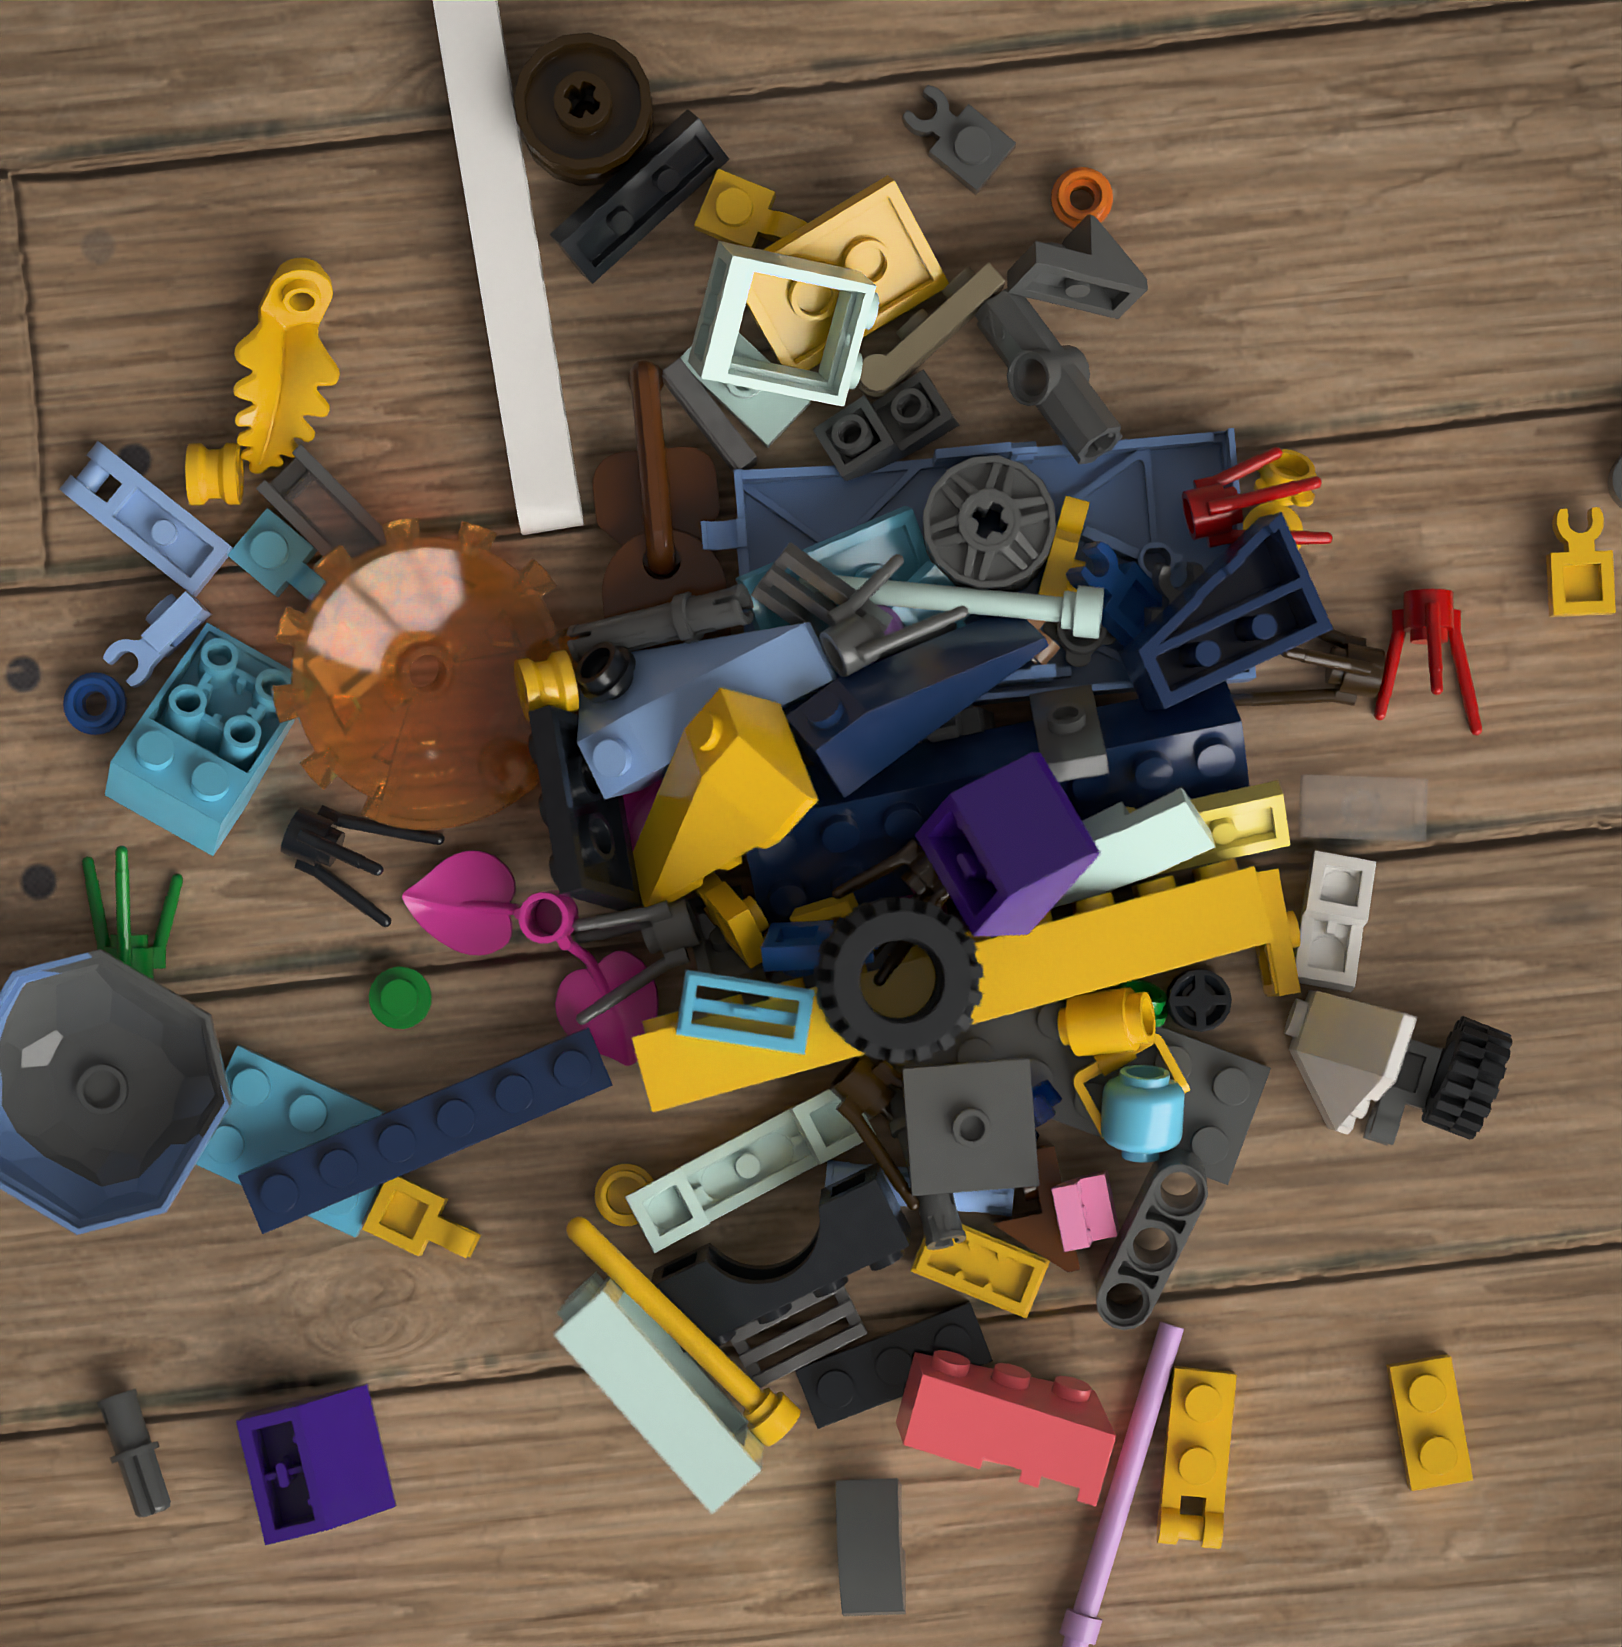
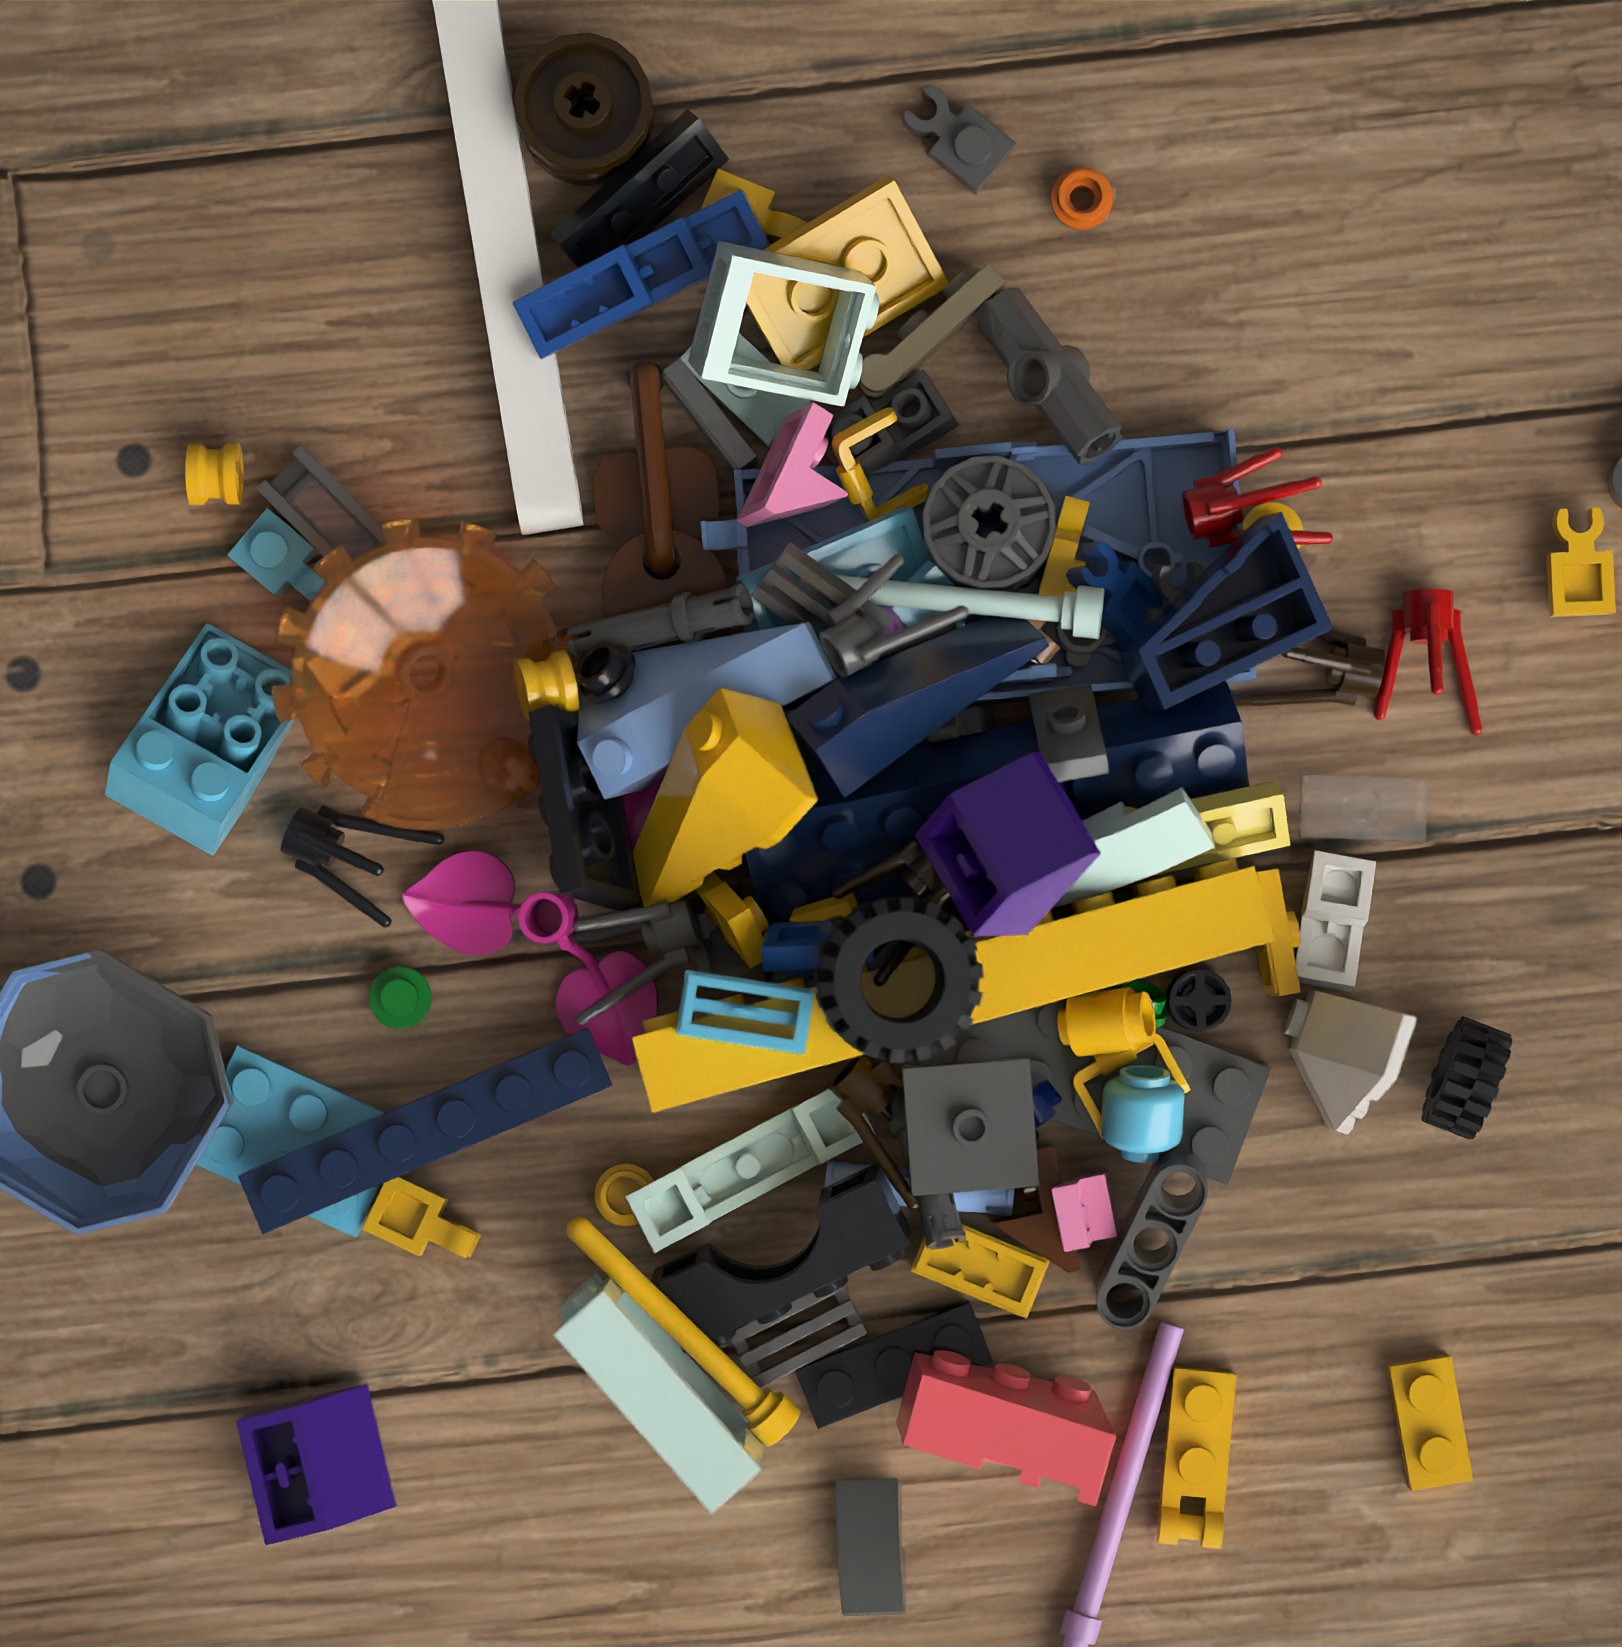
(77, 695): blue plate -> none
(124, 945): green plant -> none
(135, 1453): dark grey axle -> none
(148, 520): light blue plate -> none
(171, 625): light blue plate -> none
(285, 365): yellow plant -> none
(636, 275): none -> blue slope
(786, 478): none -> bright pink slope
(853, 476): none -> yellow piece
(1081, 274): dark grey slope -> none
(1288, 468): yellow plate -> none
(1409, 1089): dark grey plate -> none

